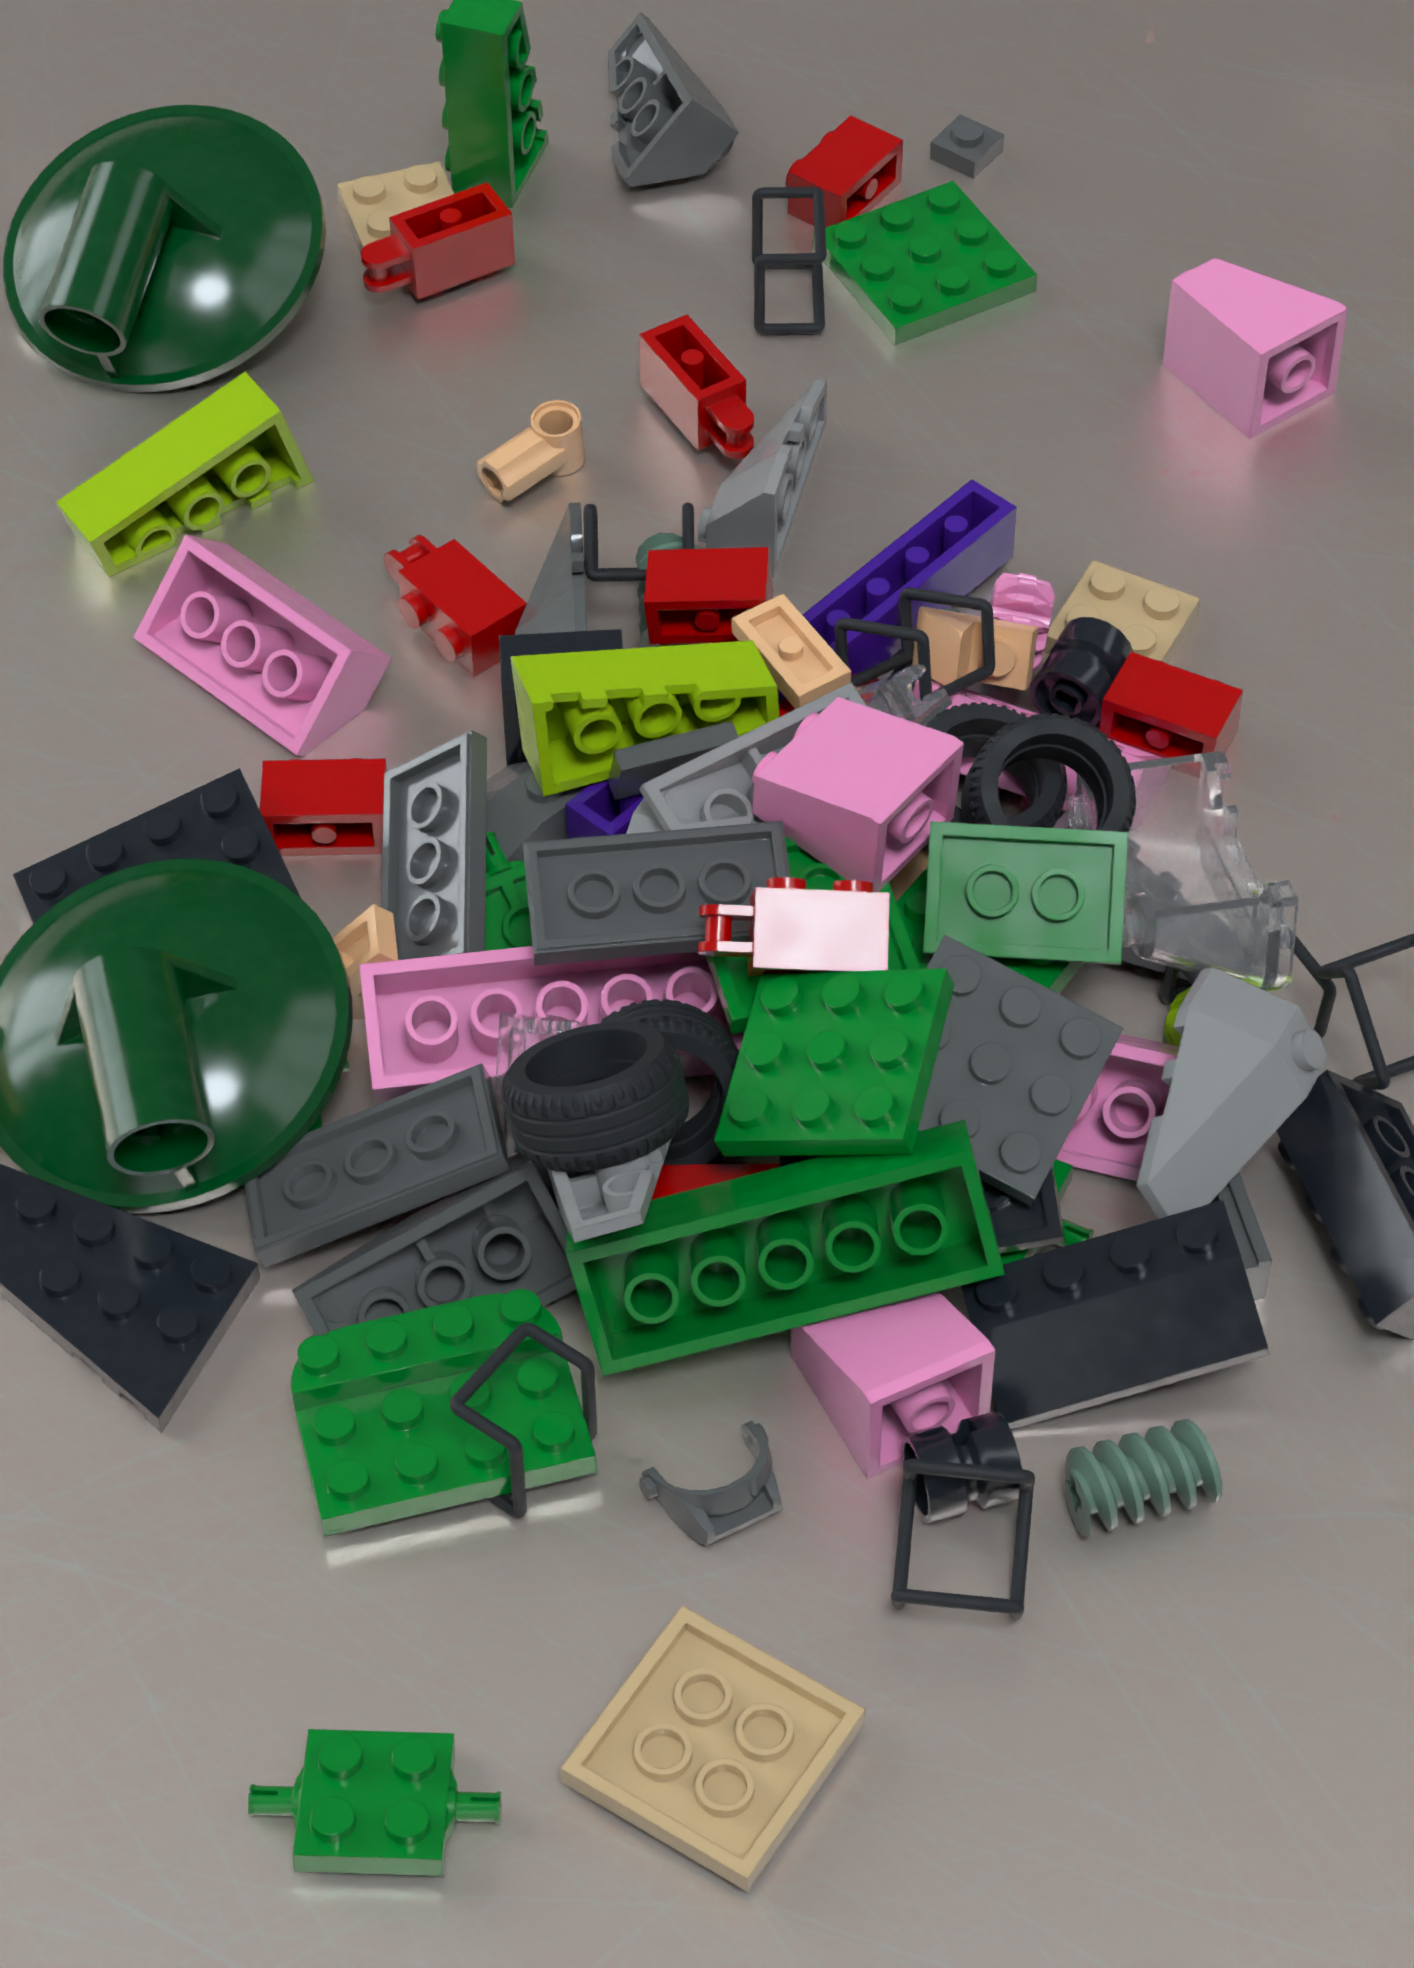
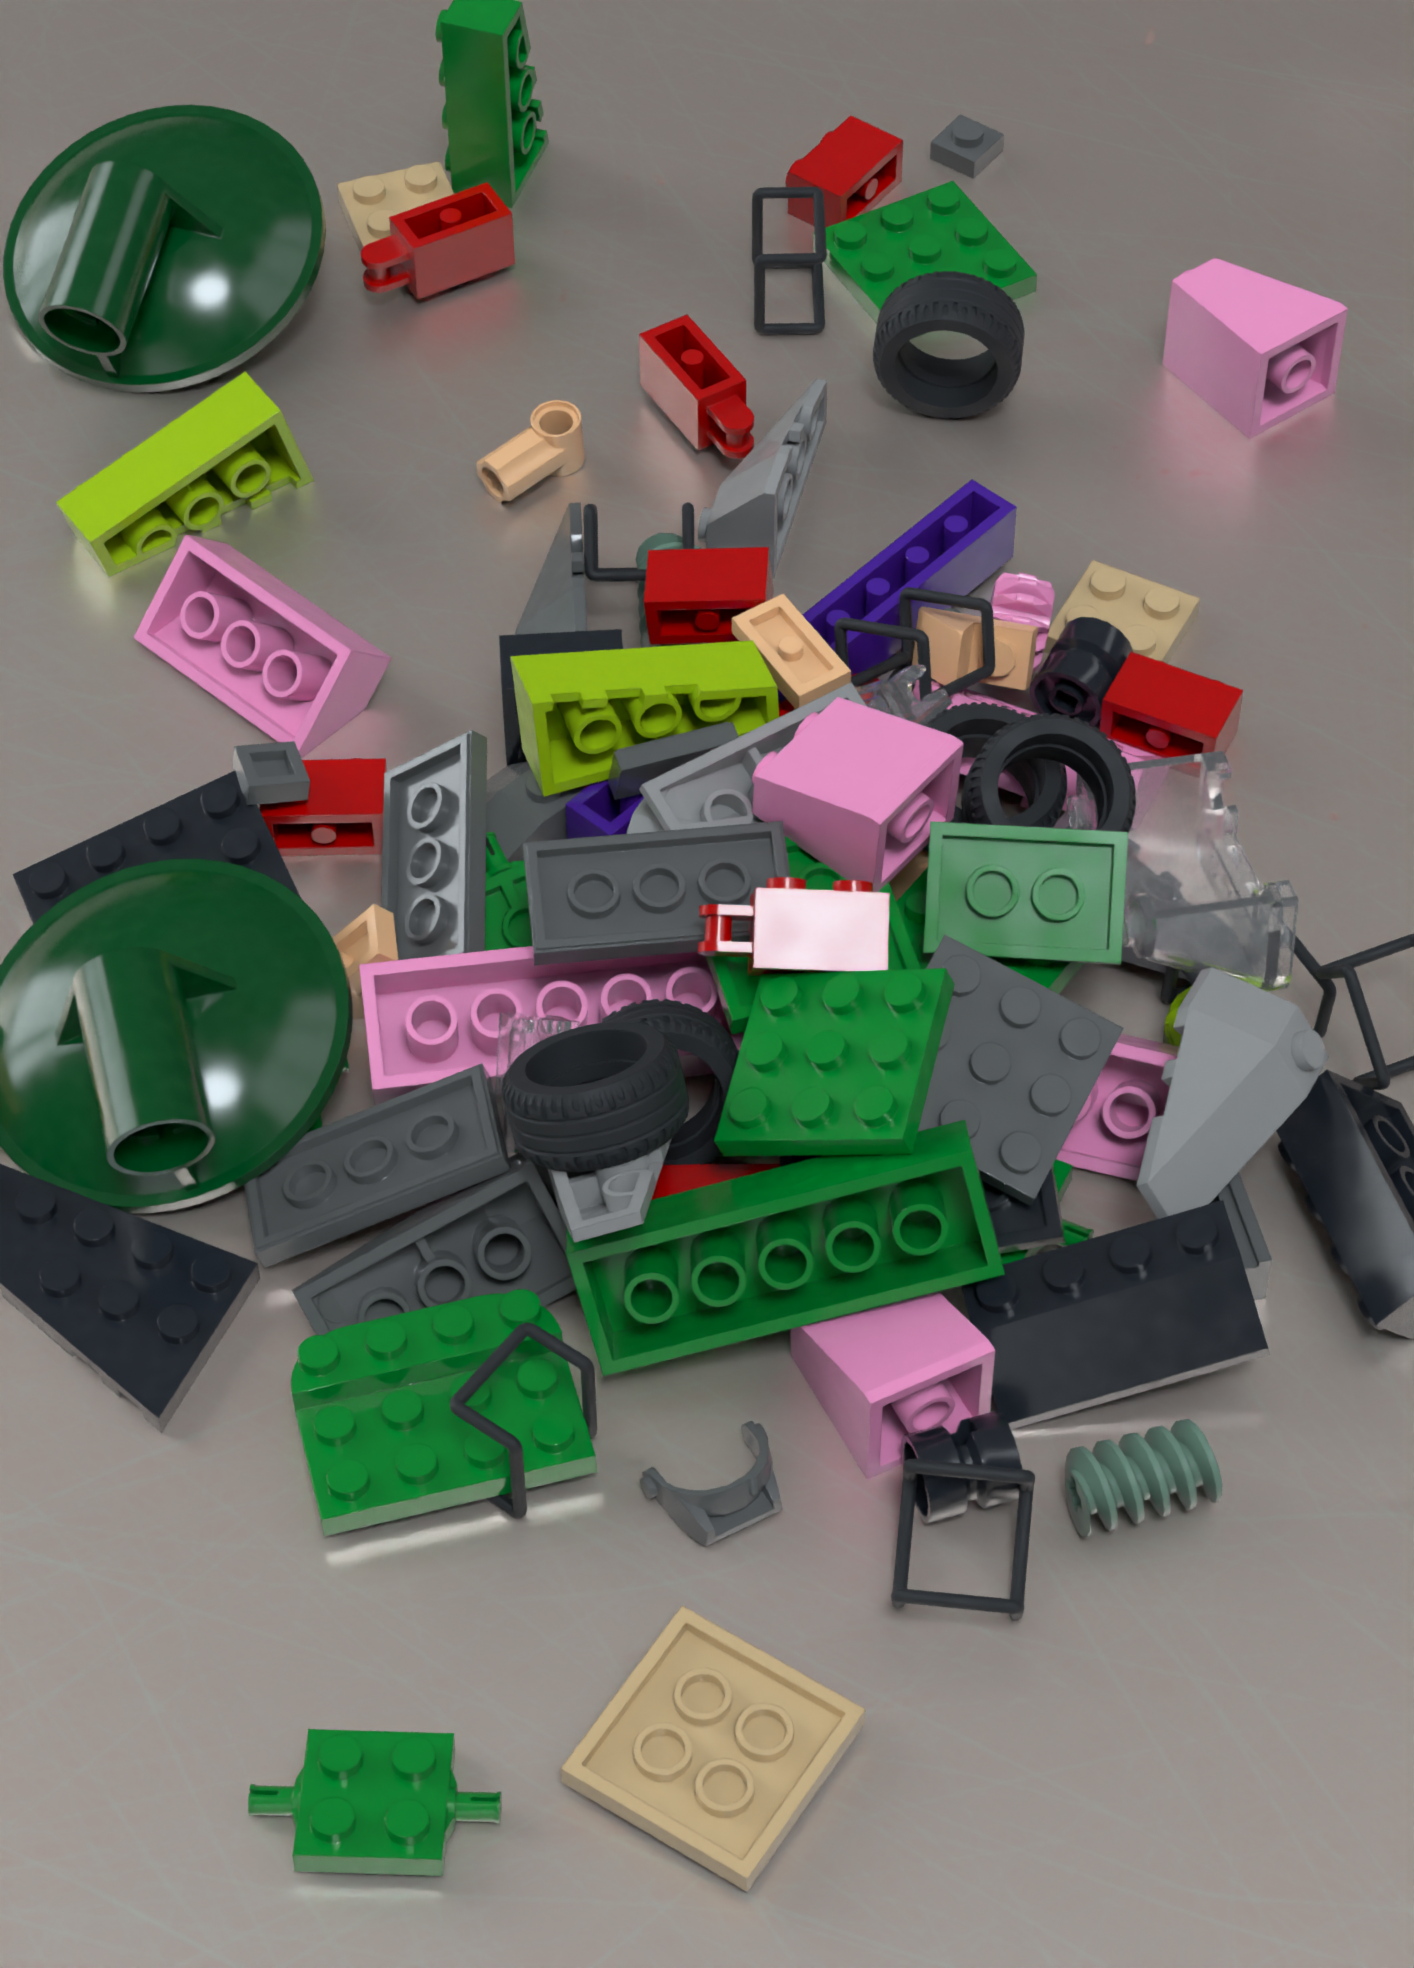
(271, 773): none -> dark grey plate
(454, 601): red brick -> none
(664, 111): dark grey wedge -> none
(954, 304): none -> black tyre

